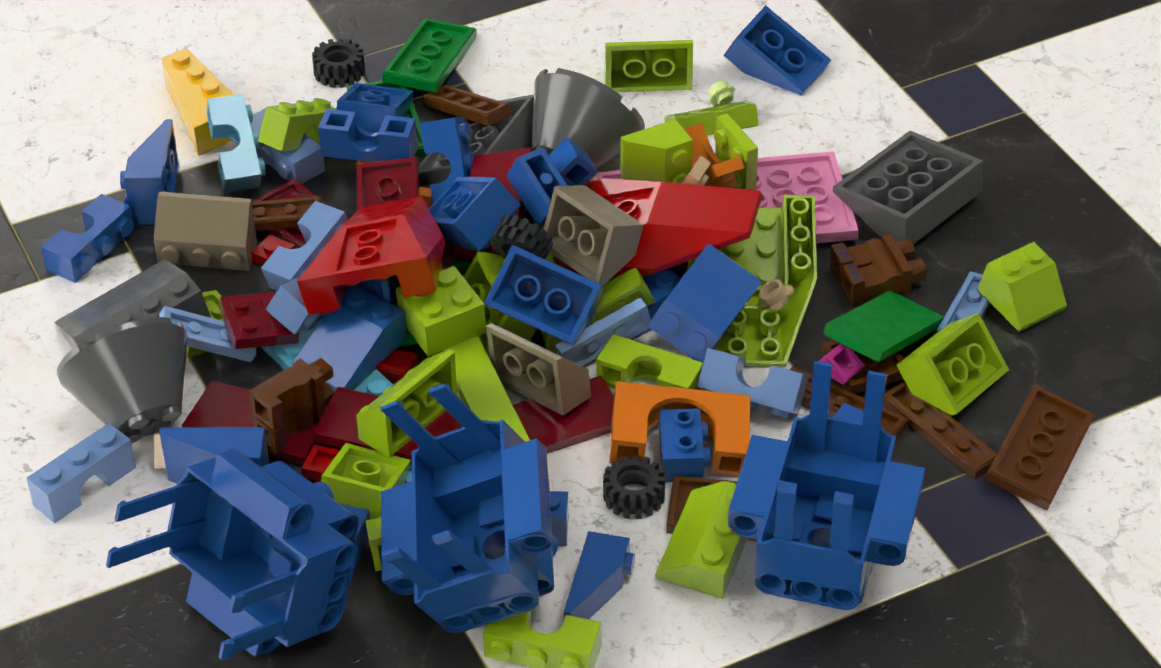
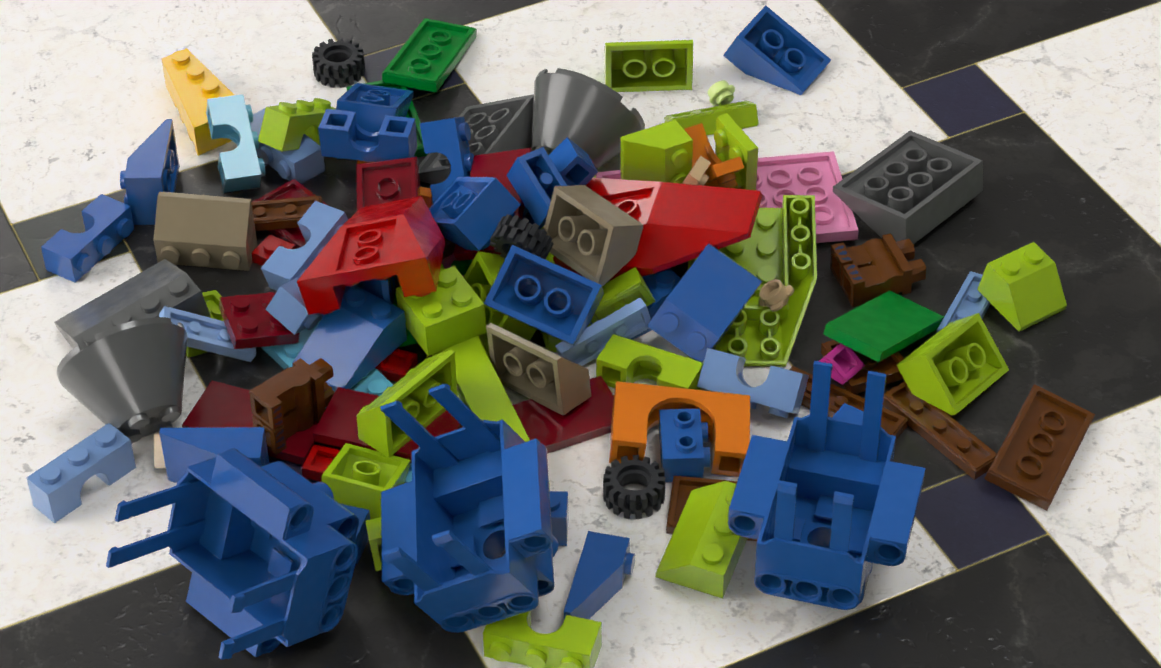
(468, 105): reddish brown tile -> none

